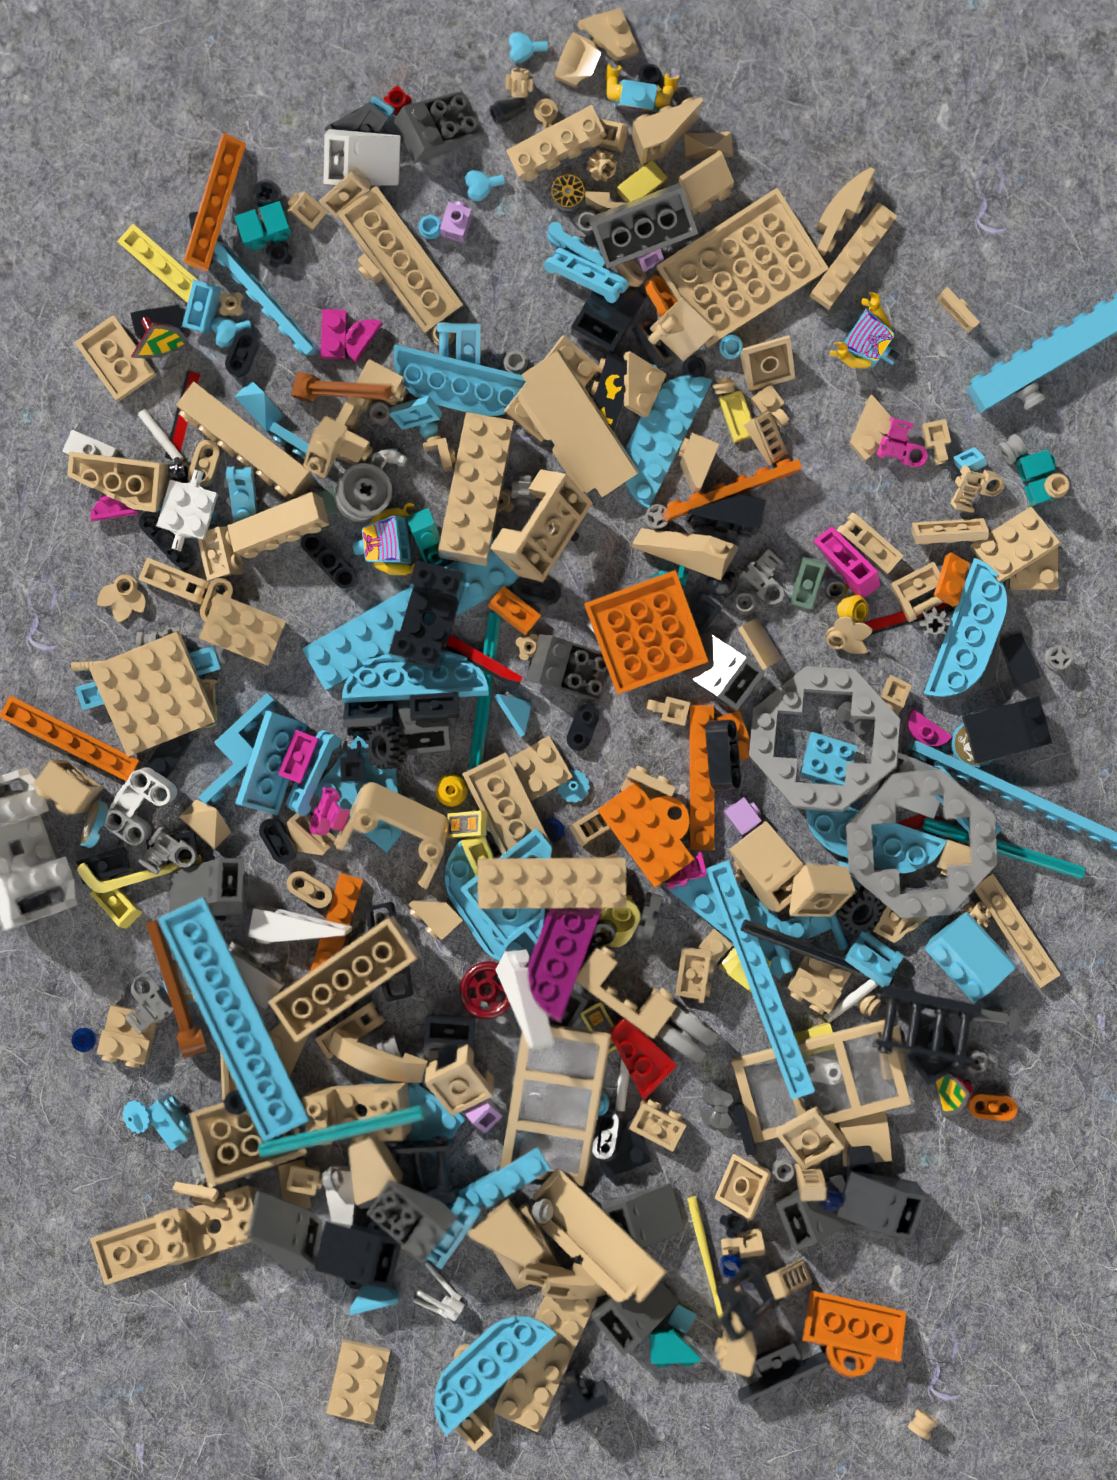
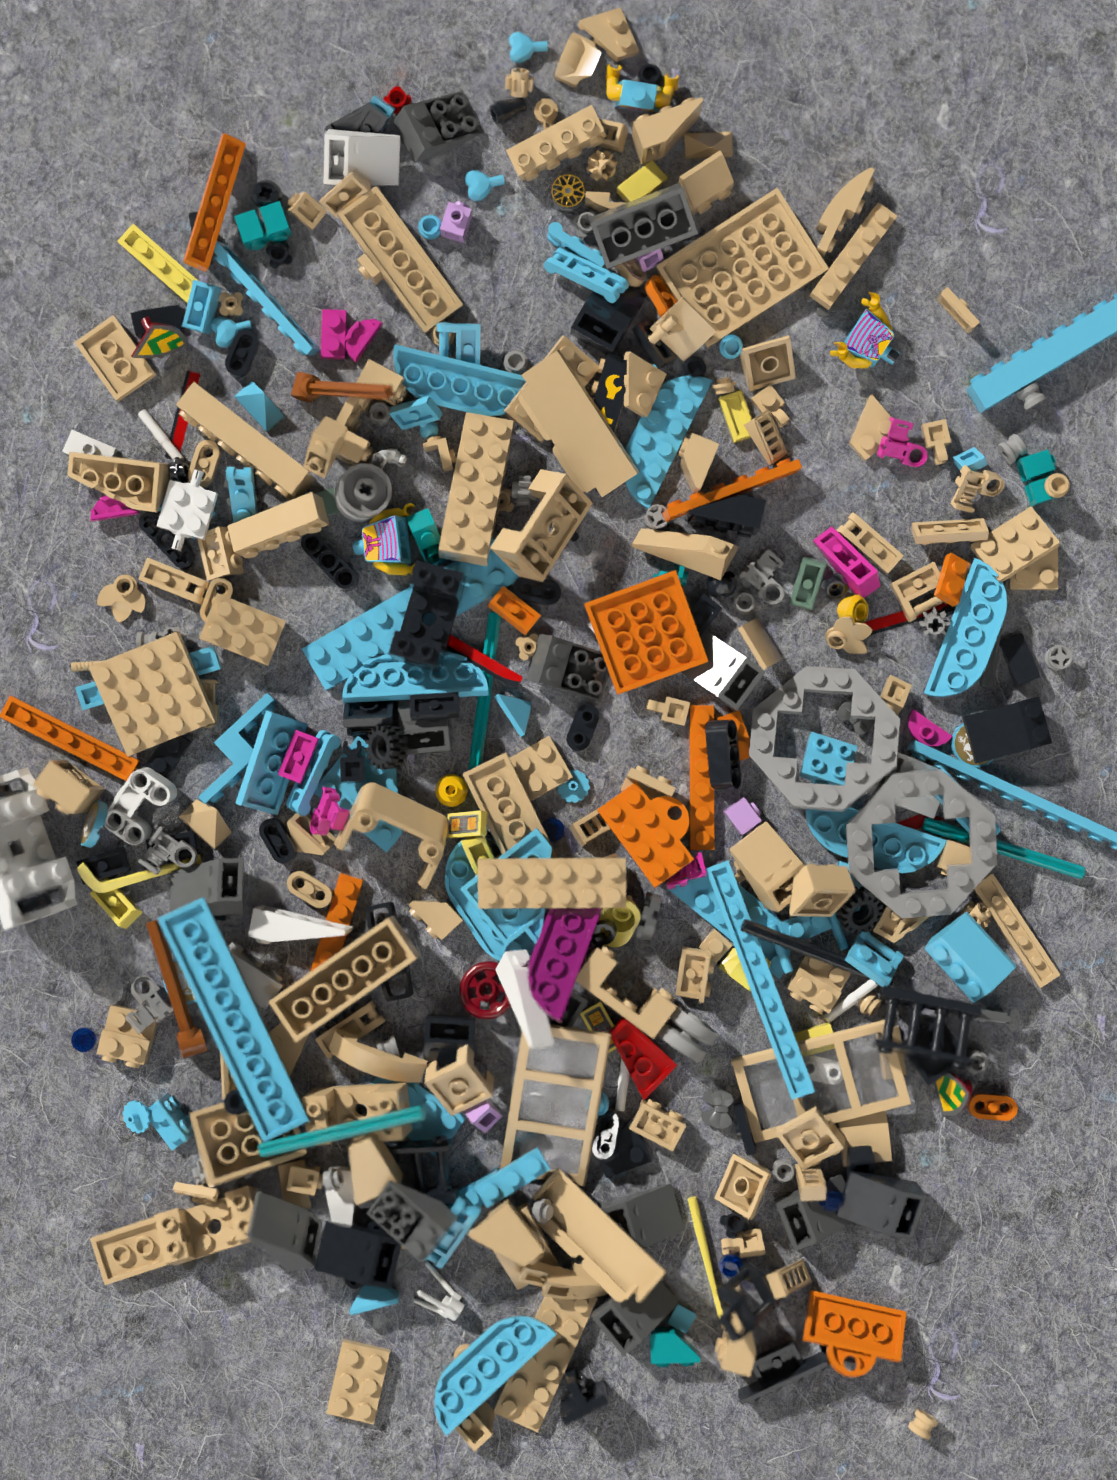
(284, 436): medium azure plate -> none

